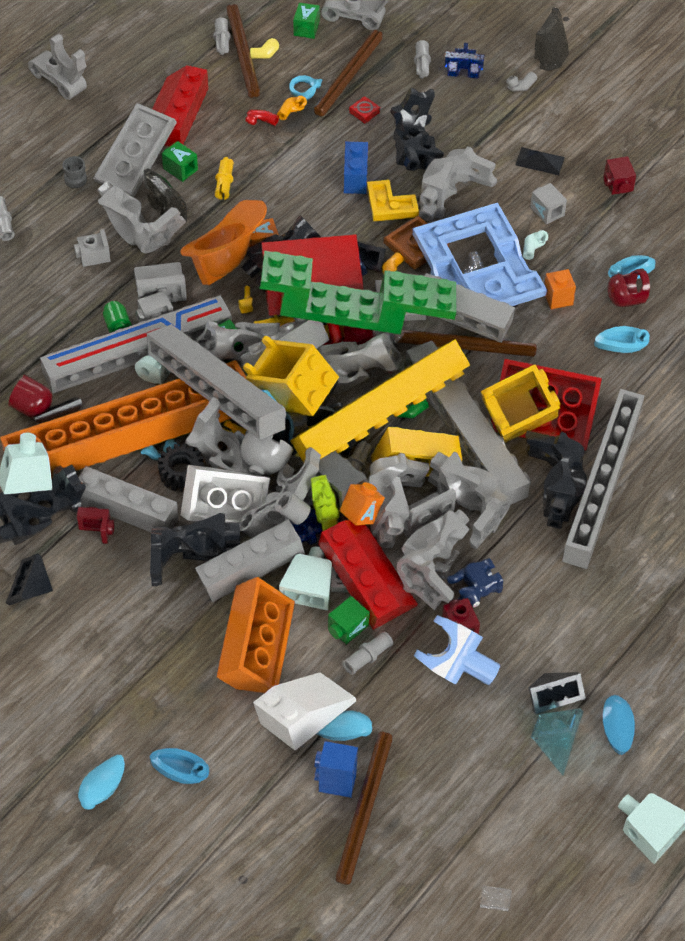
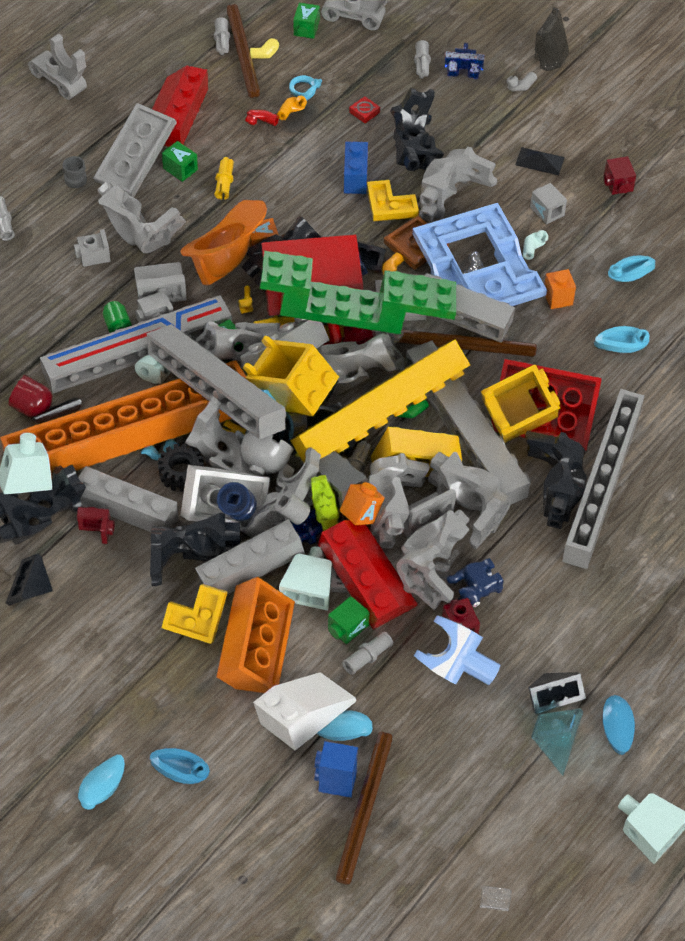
(163, 194): clear smoke slope -> none
(201, 621): none -> yellow plate
(236, 501): none -> dark blue wheel
(348, 73): reddish brown axle -> none
(623, 288): dark red helmet -> none

